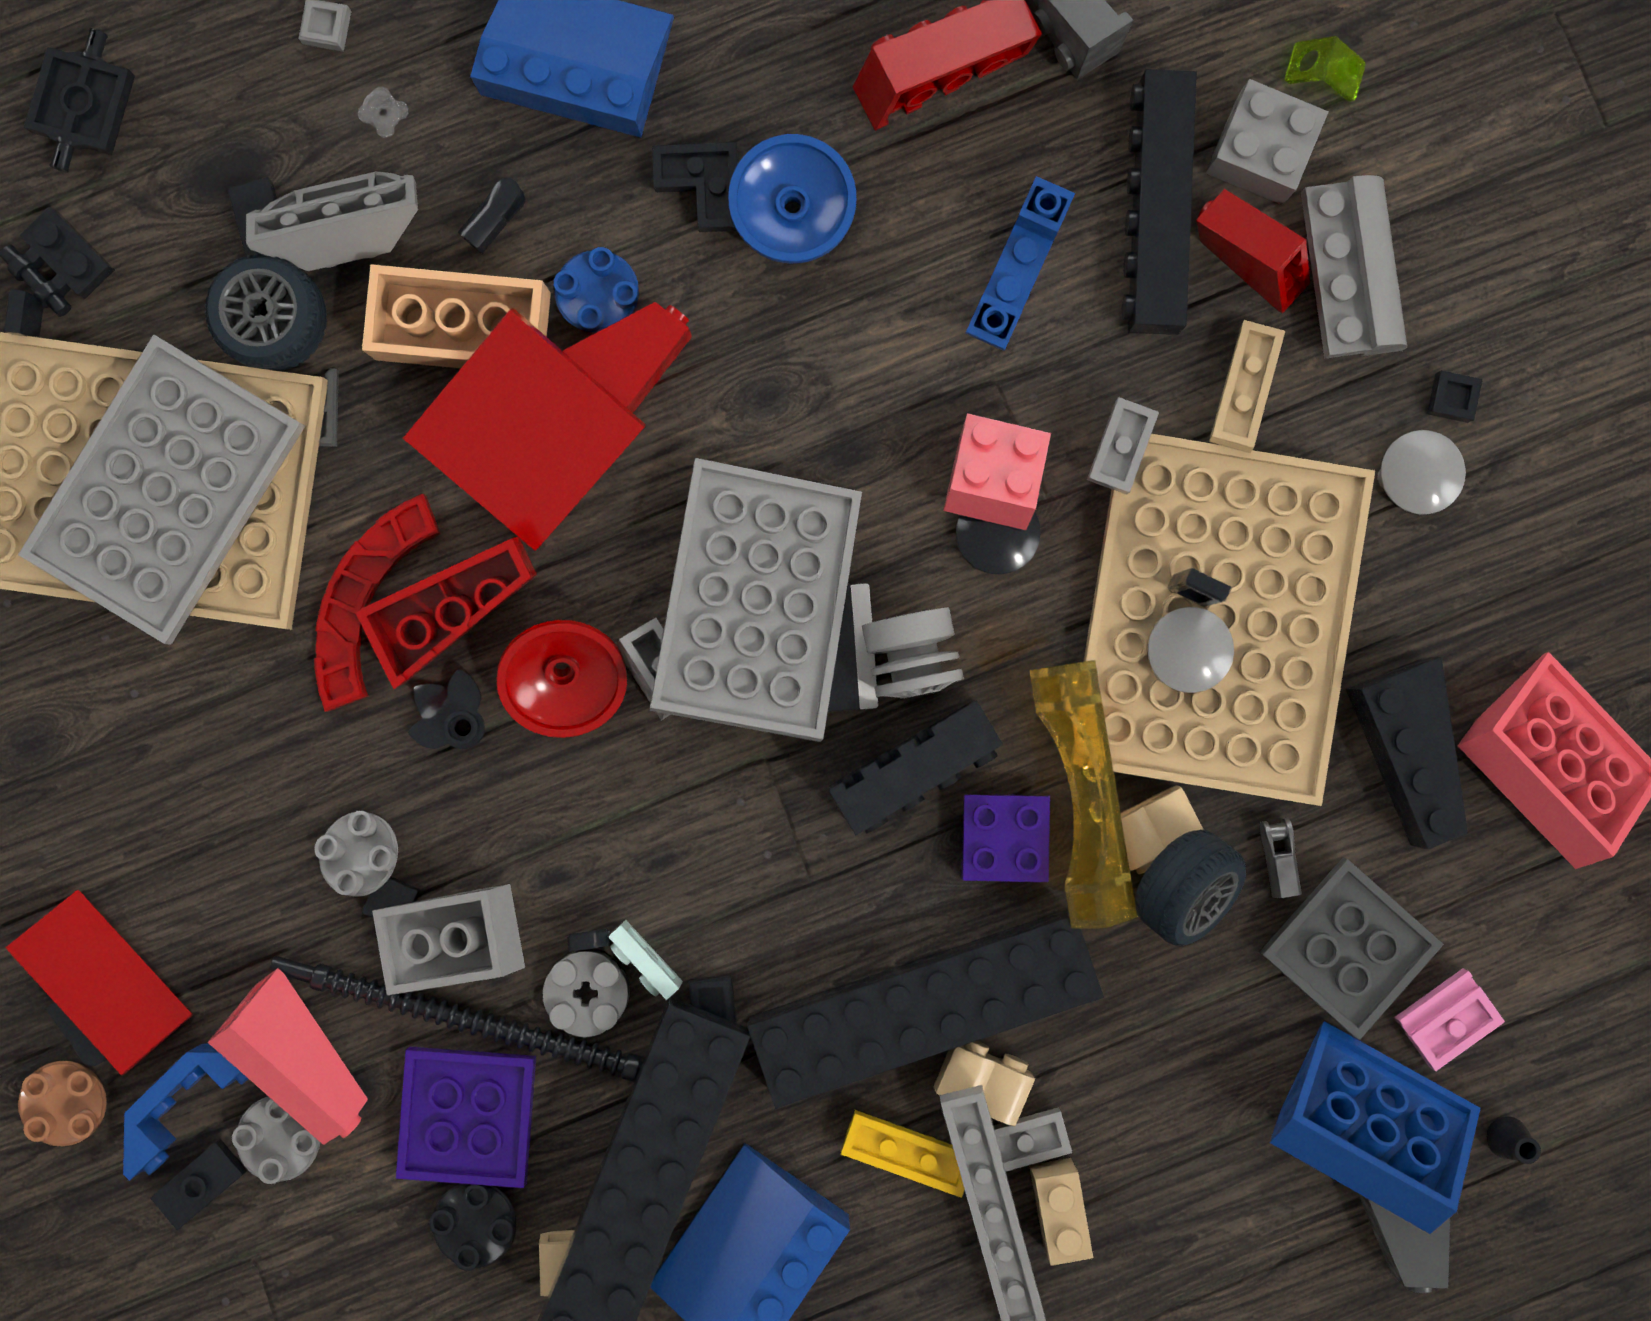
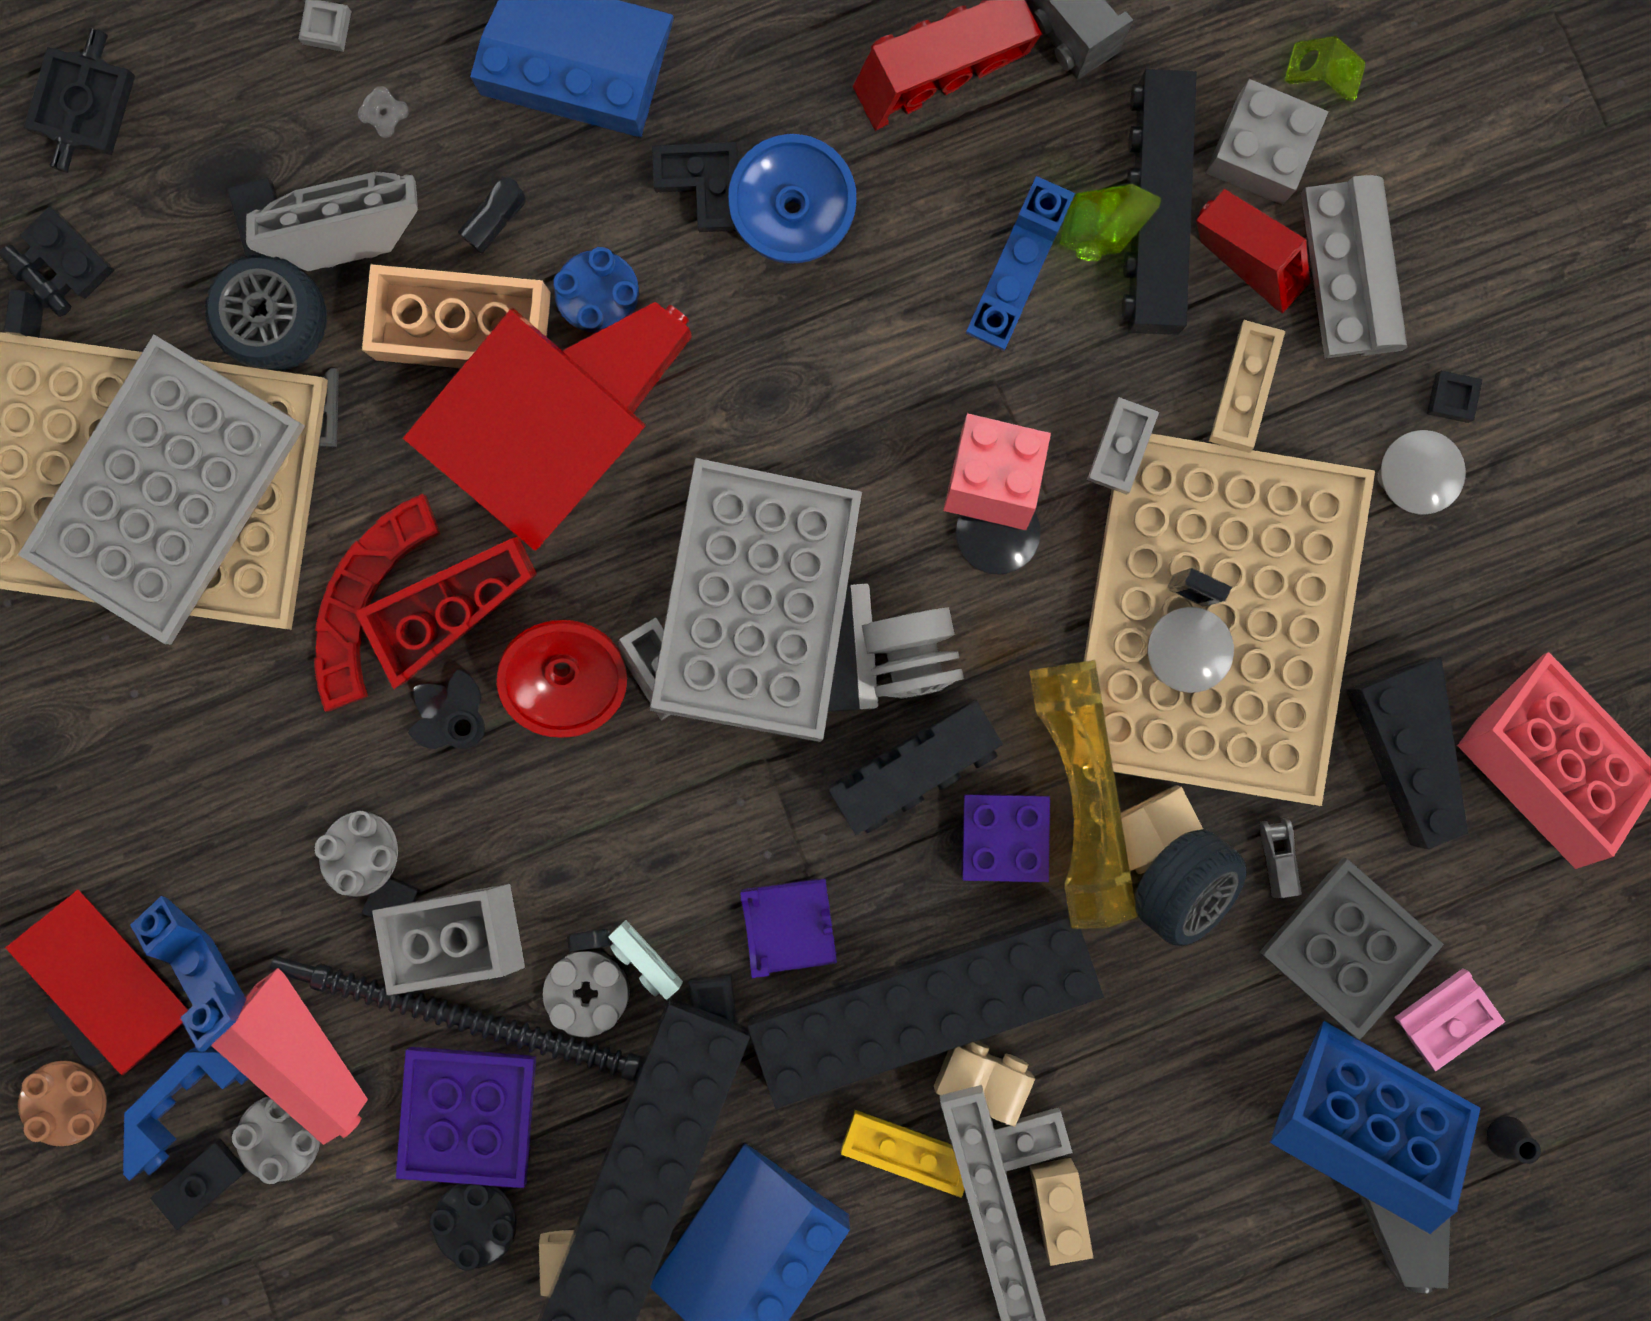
(199, 966): none -> blue slope
(788, 926): none -> dark purple piece
(1106, 220): none -> clear neon green slope

